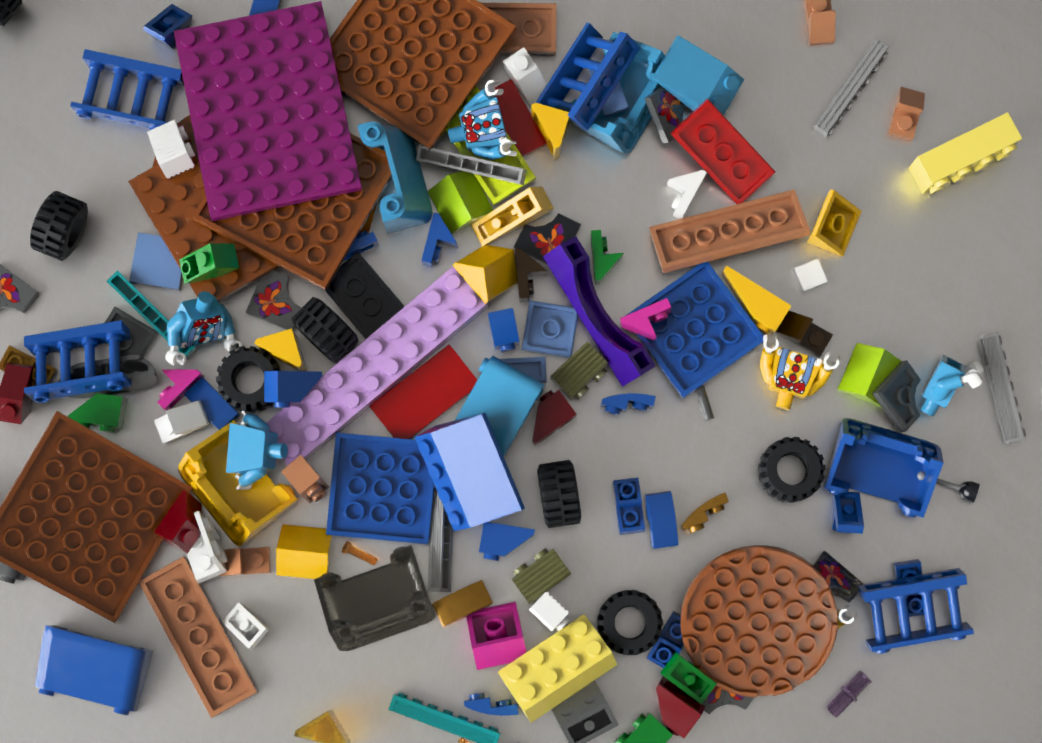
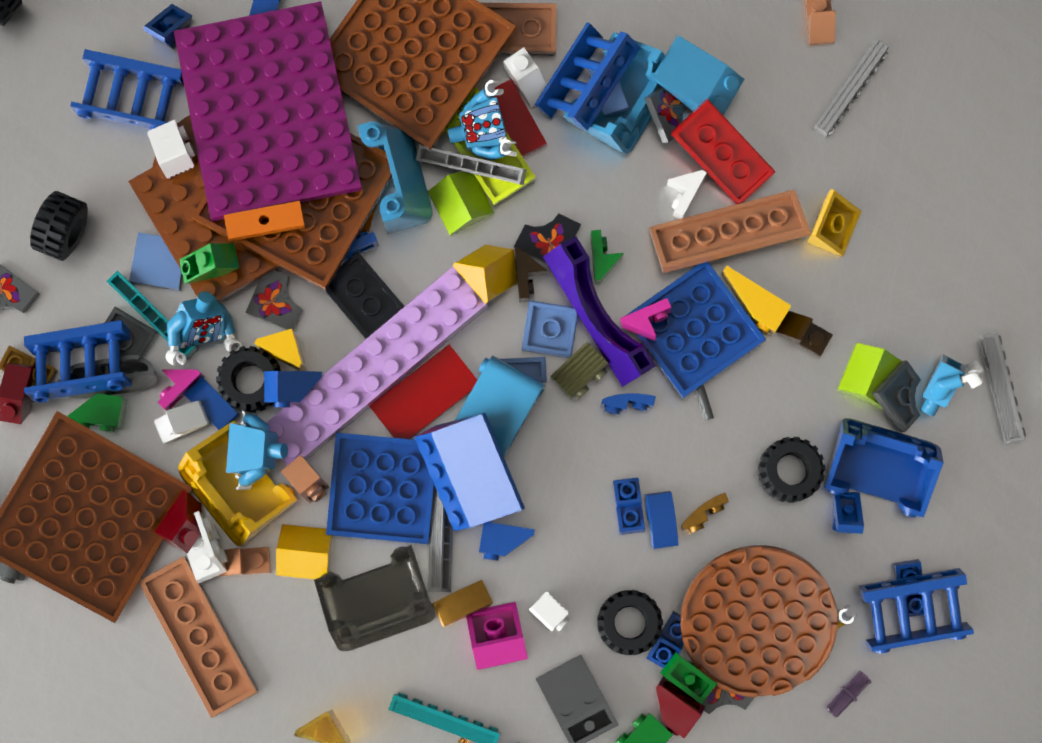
(92, 669): blue windscreen -> none
(245, 626): white slope -> none
(248, 223): none -> orange tile
(325, 329): black tyre -> none
(348, 548): clear orange piece -> none
(437, 235): blue slope -> none
(482, 704): blue slope -> none
(504, 330): blue slope -> none
(512, 215): yellow slope -> none
(541, 575): olive brick -> none
(551, 415): dark red slope -> none
(553, 125): yellow slope -> none
(557, 668): light yellow brick -> none
(559, 493): black tyre -> none
(793, 373): torso -> none
(810, 275): white tile -> none
(839, 579): clear smoke tile -> none
(906, 113): nougat slope -> none
(965, 153): light yellow brick -> none
(967, 490): black hinge -> none

